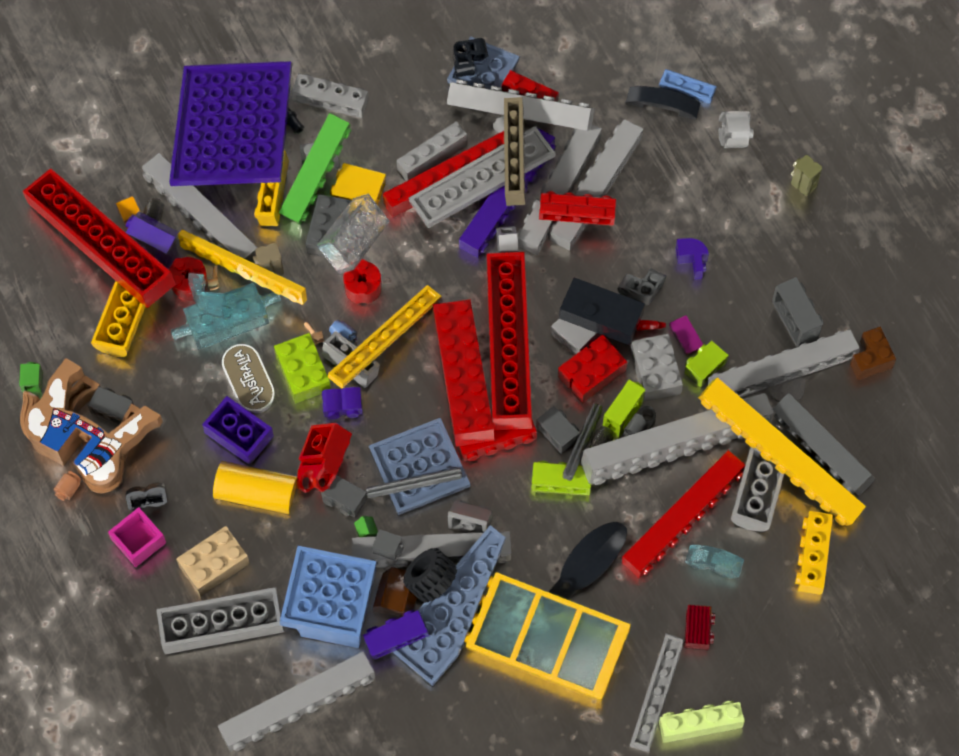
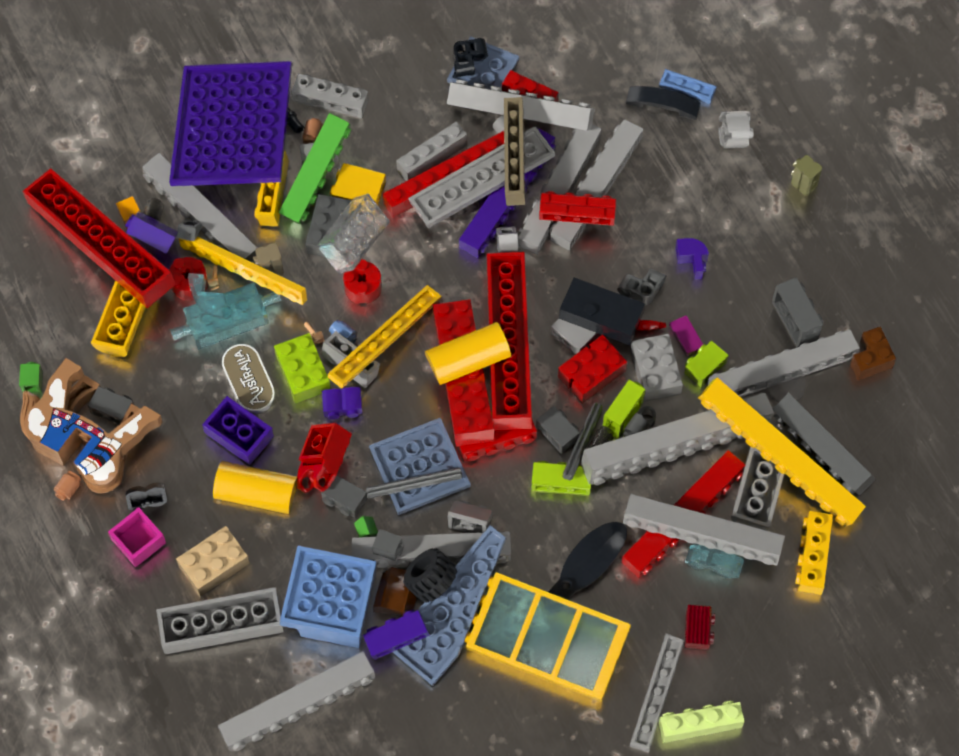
(189, 230): none -> dark grey slope
(311, 130): none -> nougat brick
(468, 353): none -> yellow brick
(703, 529): none -> light grey brick

